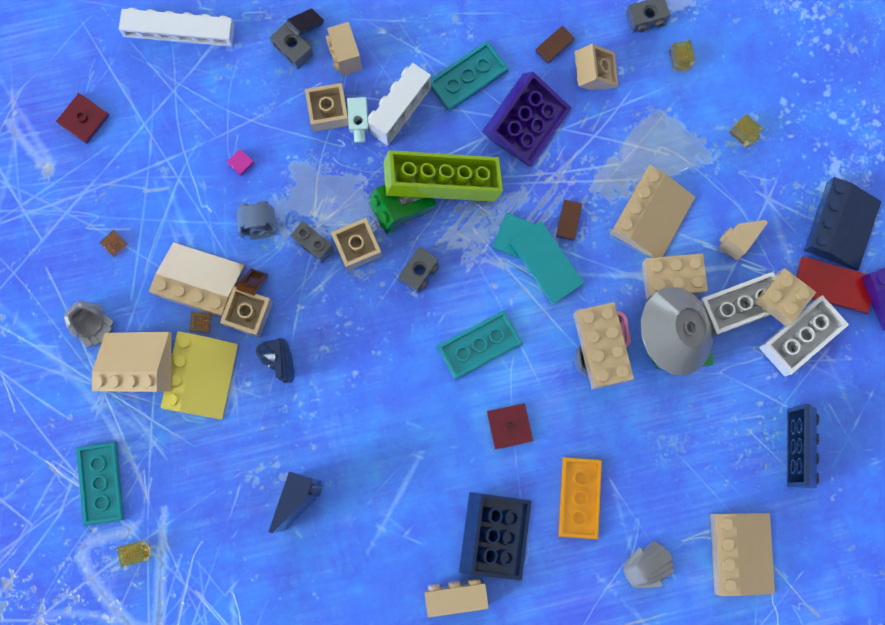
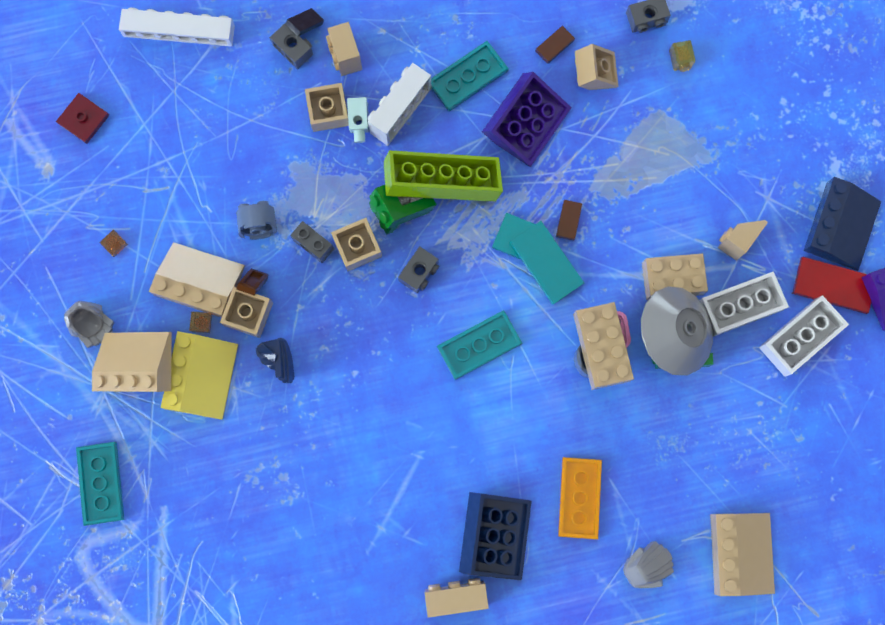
(133, 553): clear yellow brick -> none
(240, 162): dark pink tile -> none
(295, 498): dark blue slope -> none
(509, 426): dark red plate -> none
(653, 213): tan slope -> none
(746, 130): clear yellow brick -> none
(785, 297): tan brick -> none
(802, 446): dark blue slope -> none

